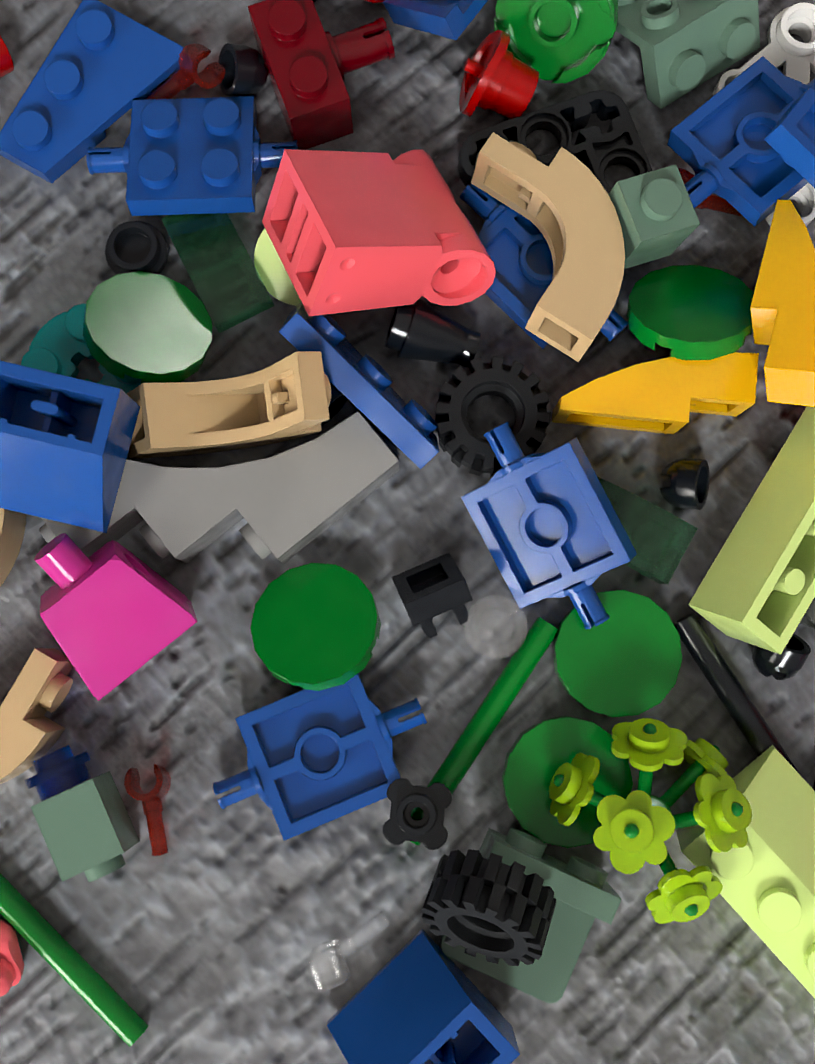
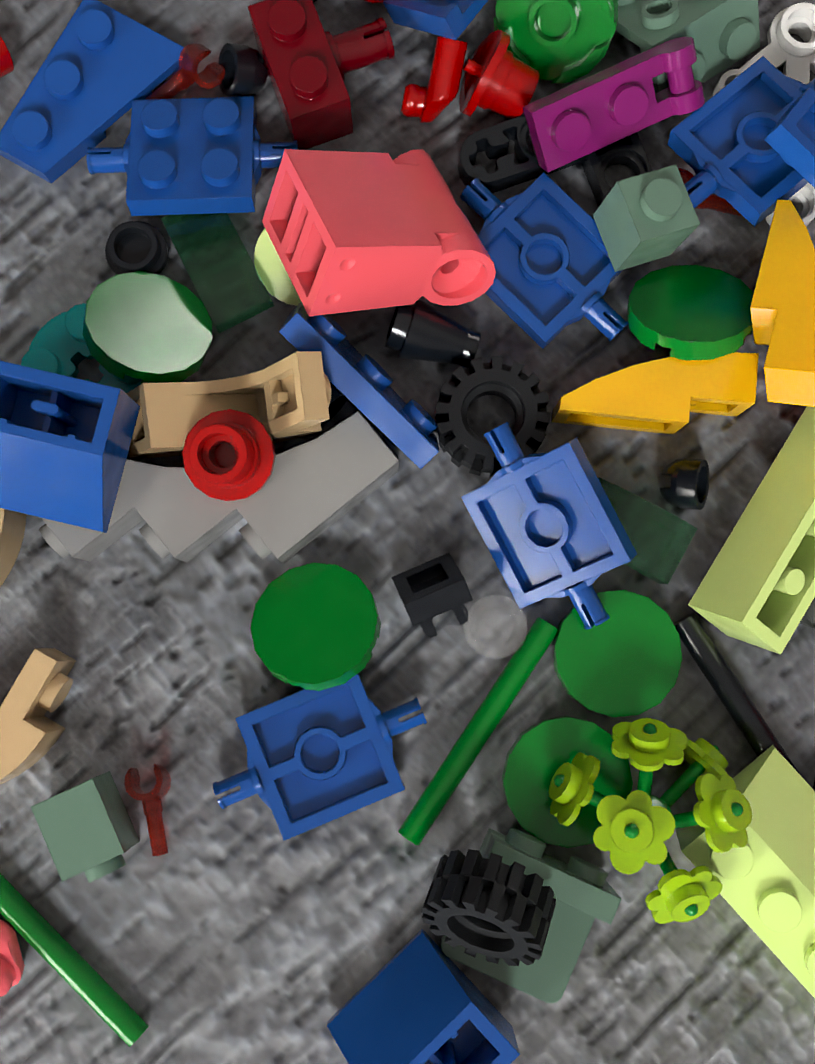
(58, 772): clear blue plate -> none
(108, 611): dark pink torso -> none
(229, 455): none -> red piece
(328, 958): clear hand -> none
(431, 800): black plate -> none
(442, 85): none -> red arm
(579, 229): tan arch -> none
(614, 104): none -> magenta plate
(782, 665): black hinge -> none

